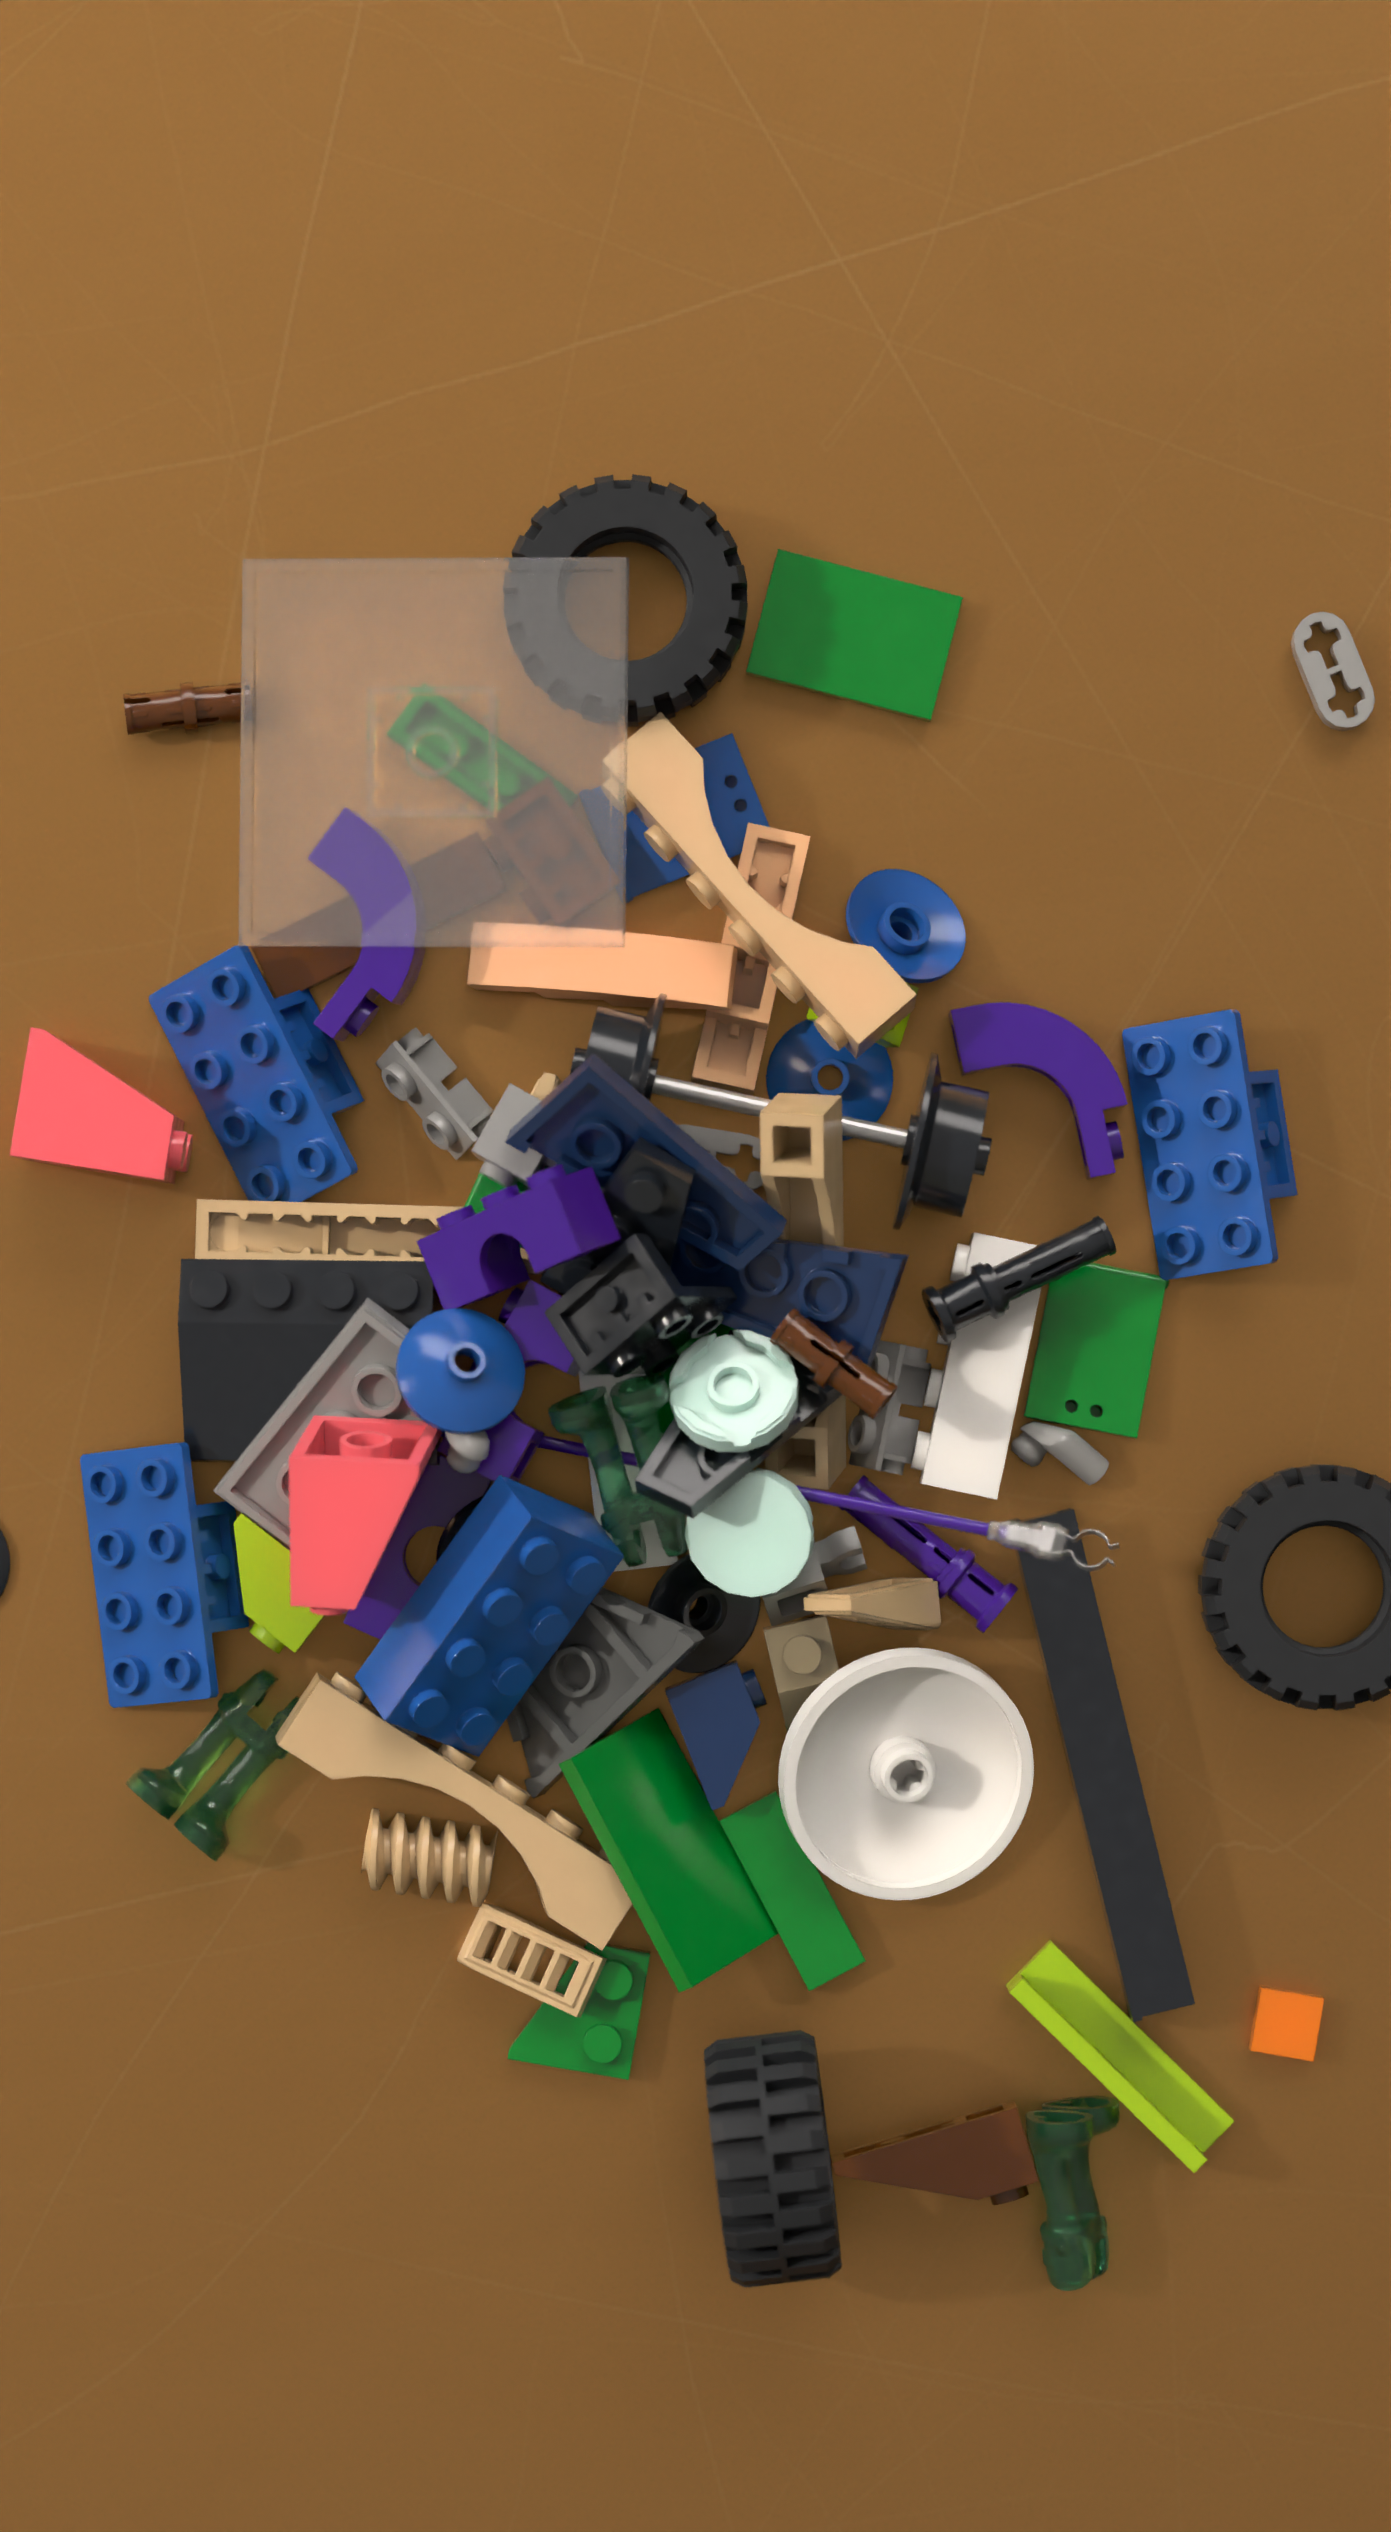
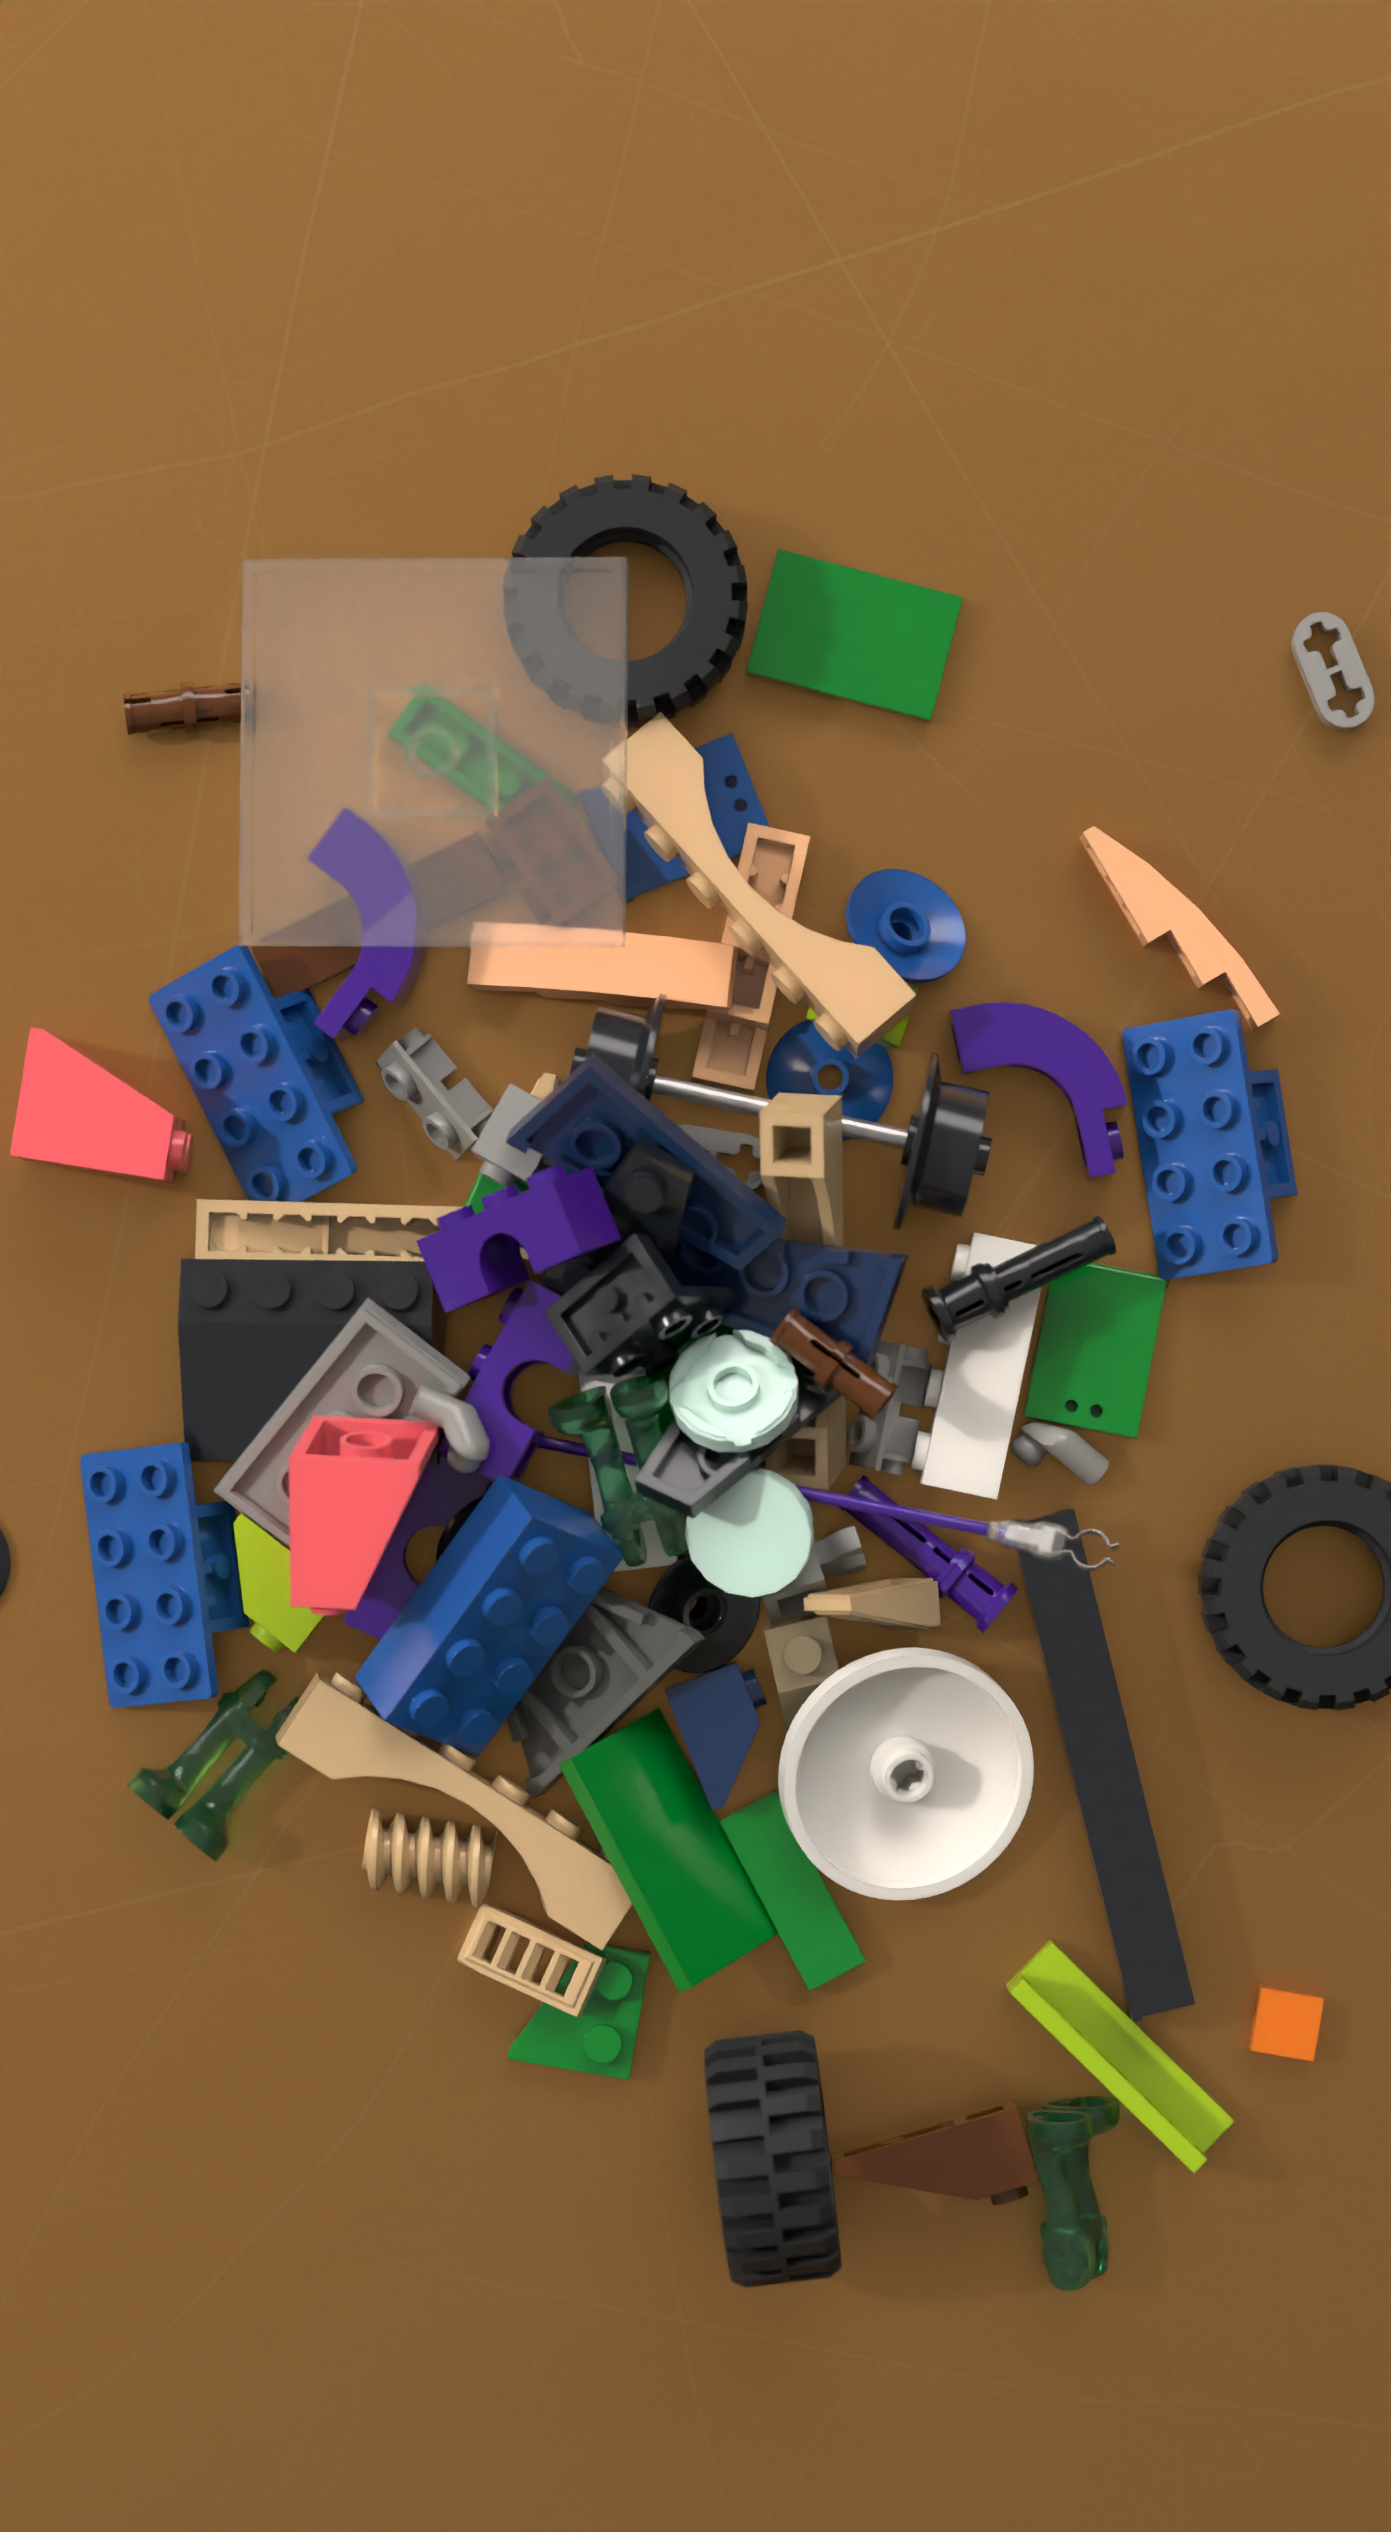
(453, 1398): blue dish -> none
(1160, 909): none -> light nougat slope

